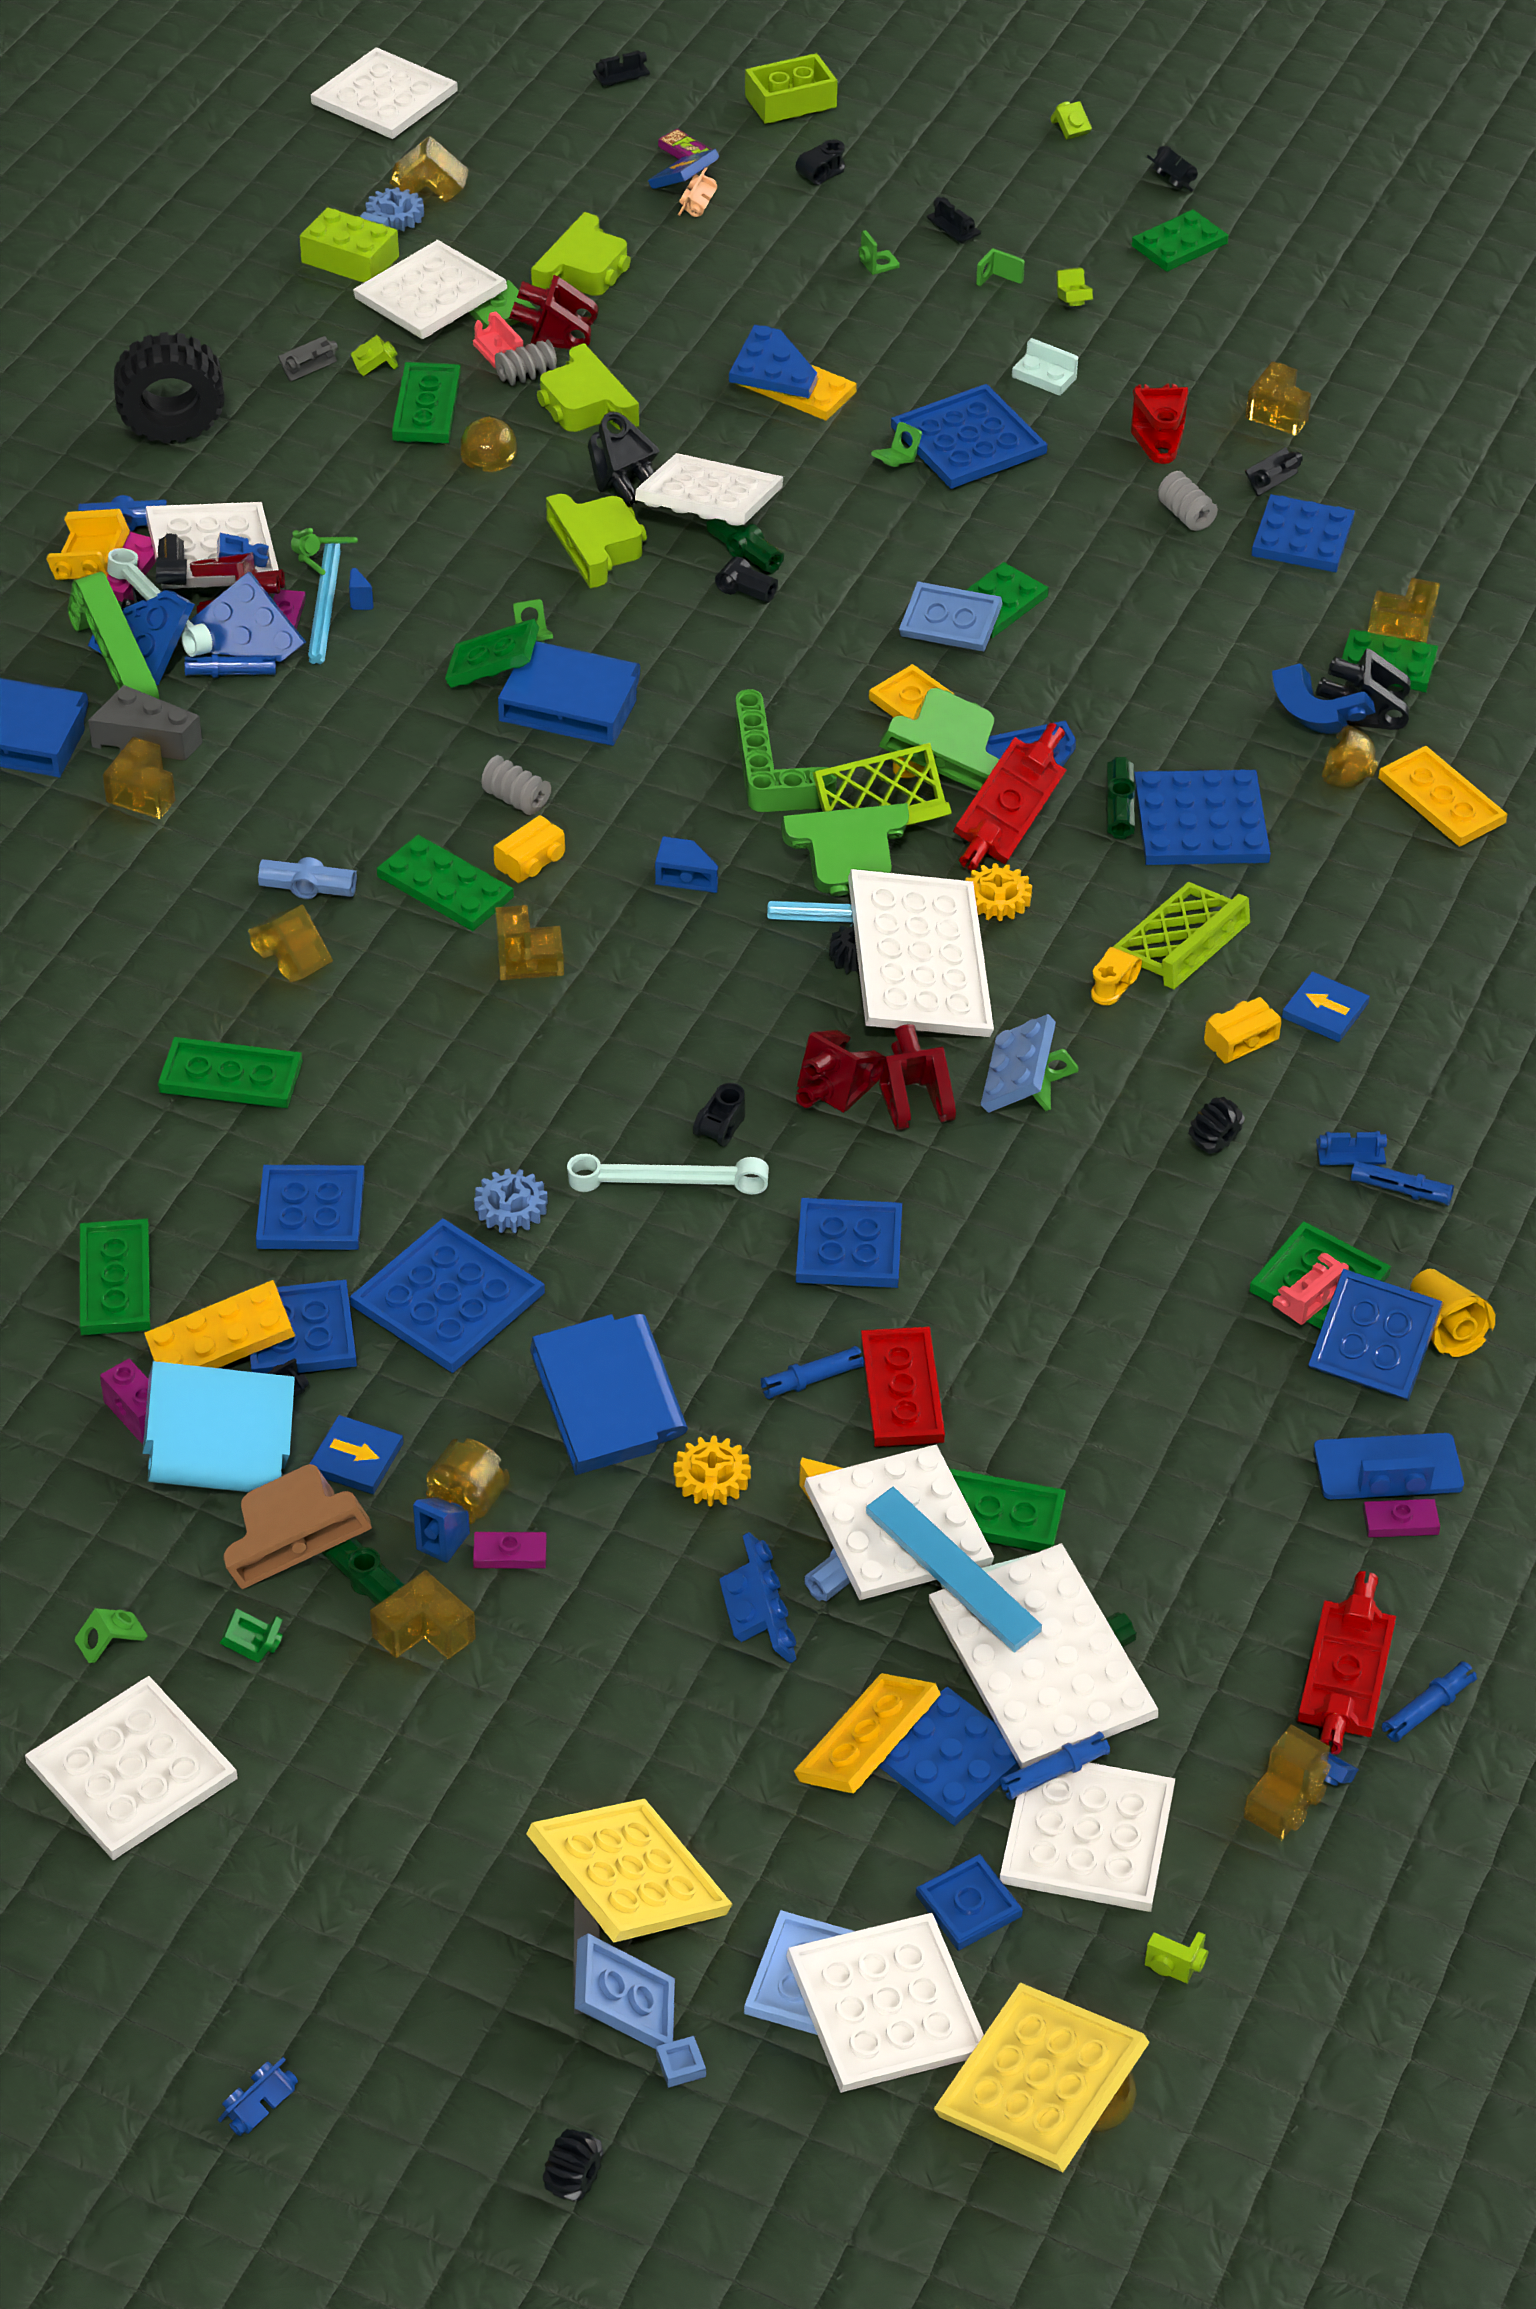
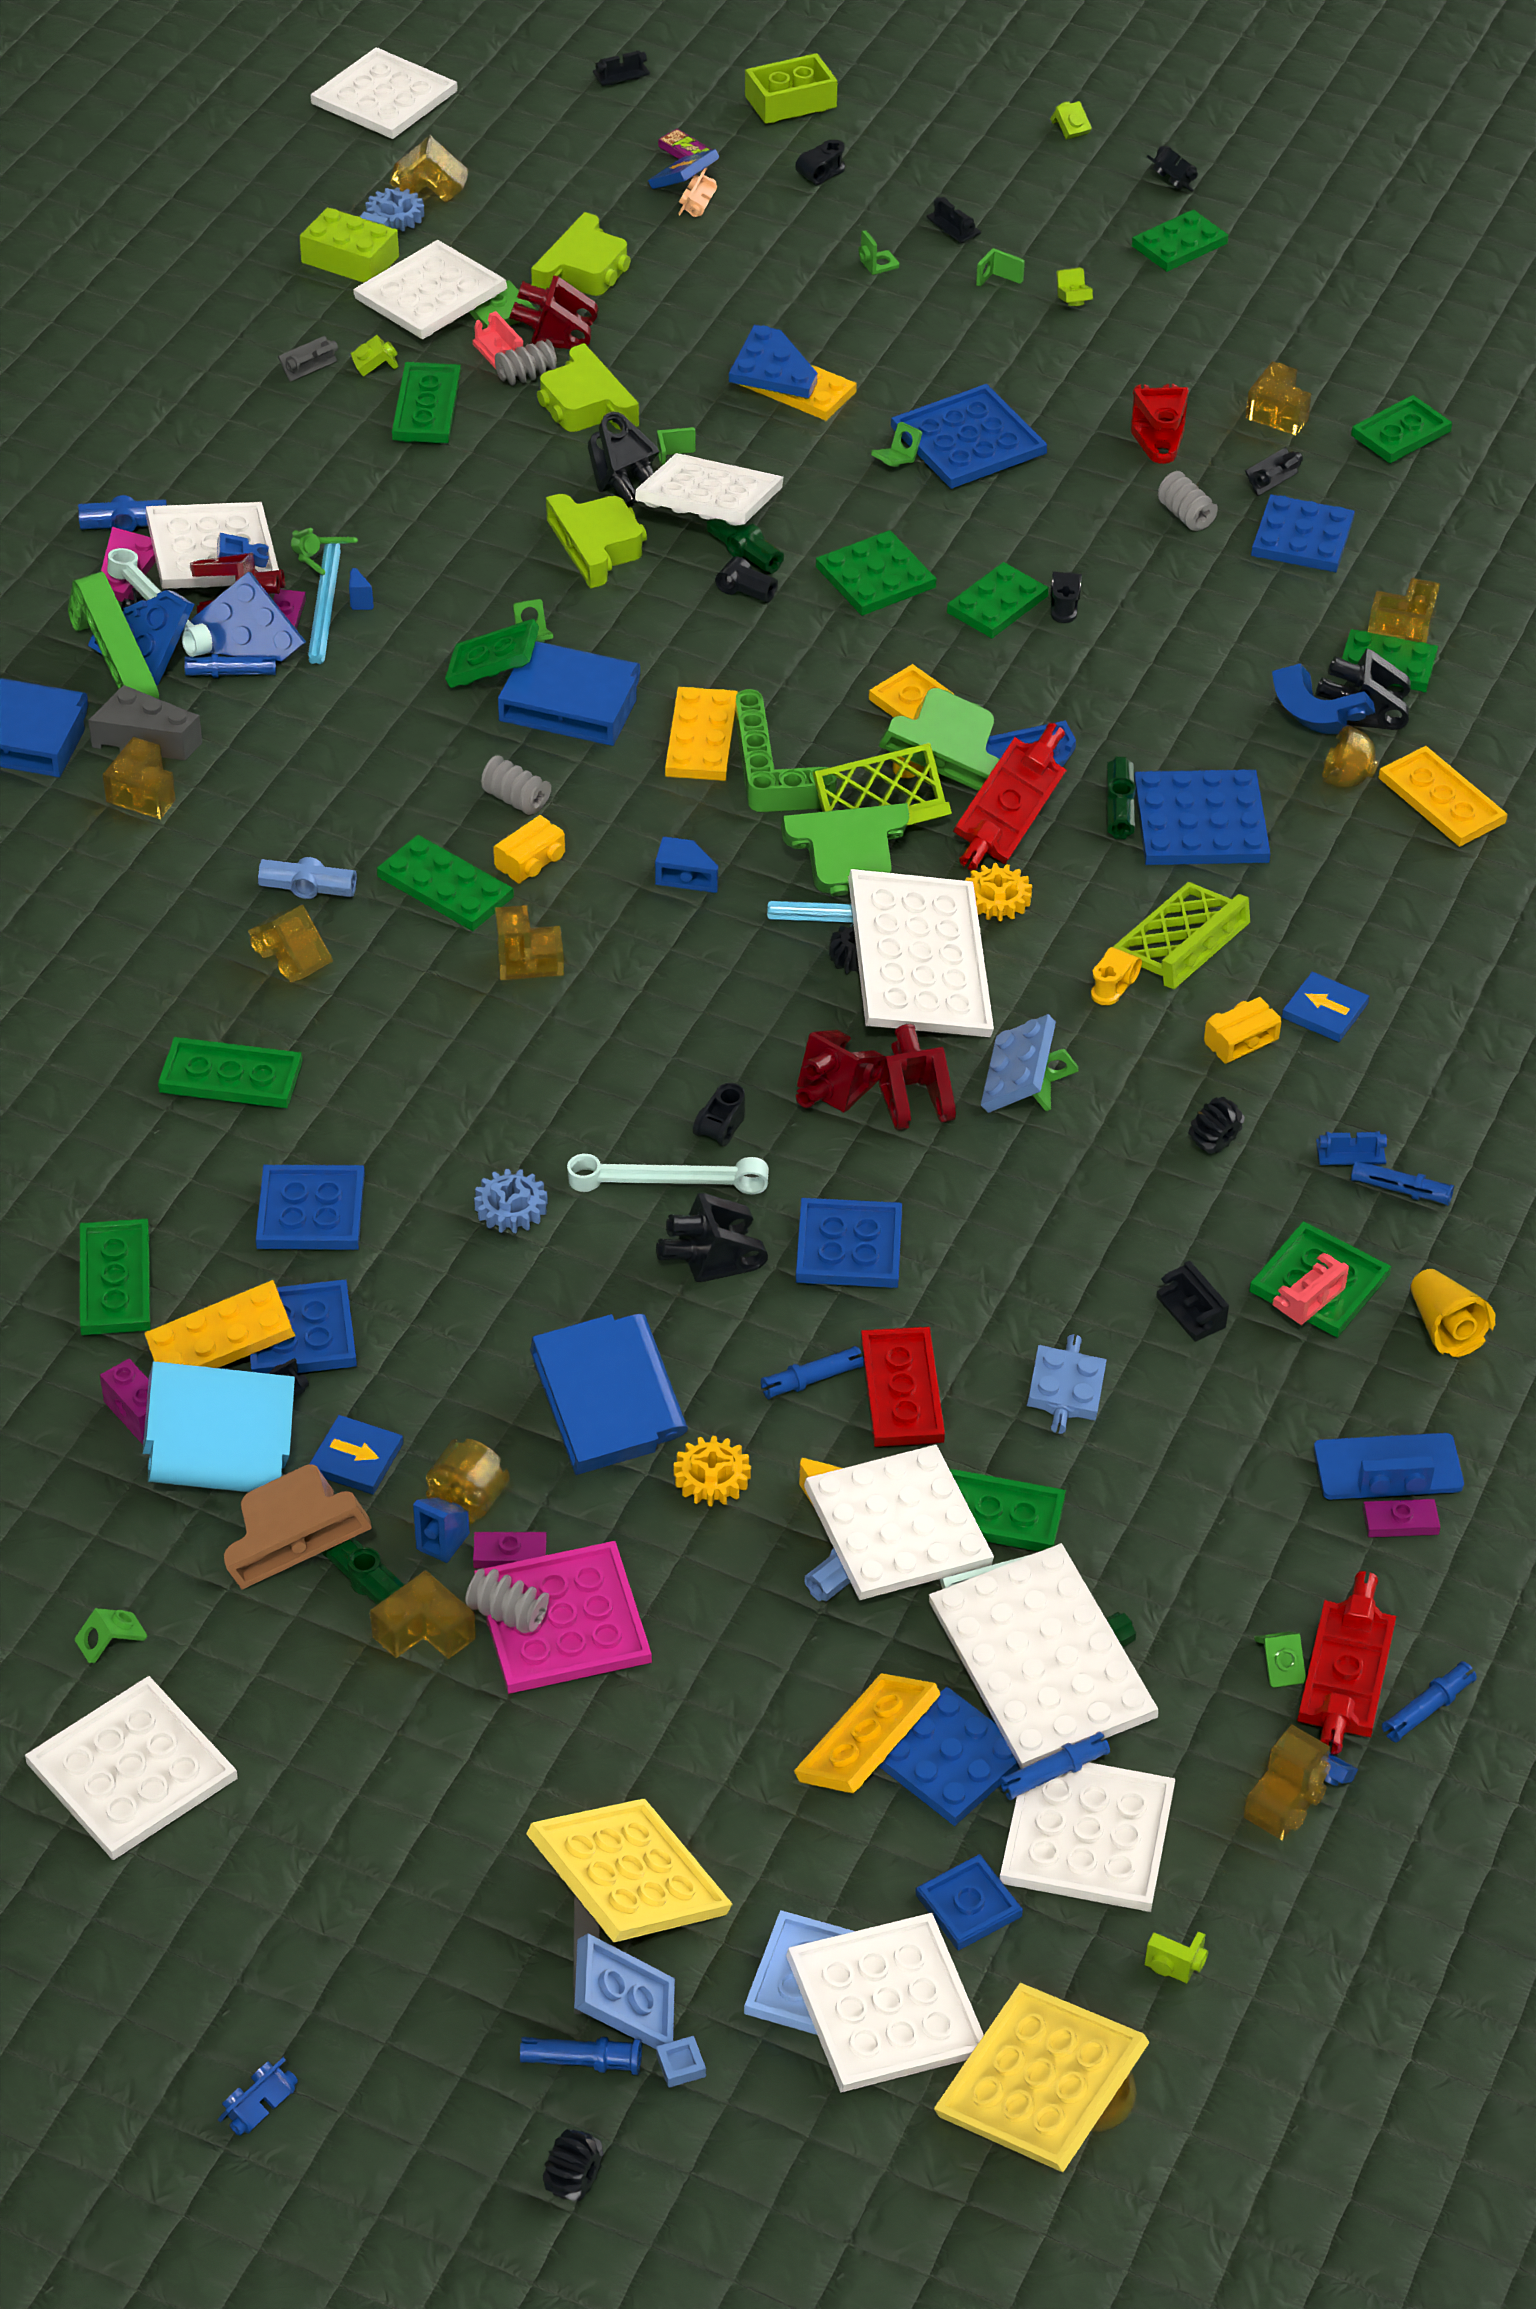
(89, 543): yellow panel -> none
(161, 359): black tyre -> none
(170, 563): black piece -> none
(251, 1636): green bracket -> none
(447, 1295): blue plate -> none
(488, 444): clear yellow cylinder -> none
(505, 1602): none -> light grey piece
(587, 1622): none -> dark pink plate
(599, 2054): none -> blue pin
(675, 441): none -> bright green bracket
(701, 733): none -> yellow plate
(710, 1242): none -> black piece
(755, 1601): blue bracket -> none
(875, 572): none -> green plate
(950, 616): medium blue plate -> none
(954, 1569): dark azure tile -> none
(1046, 367): light aqua bracket -> none
(1065, 596): none -> black piece
(1066, 1383): none -> medium blue plate
(1193, 1302): none -> black hinge
(1283, 1658): none -> bright green bracket
(1375, 1334): blue plate -> none
(1401, 429): none -> green plate

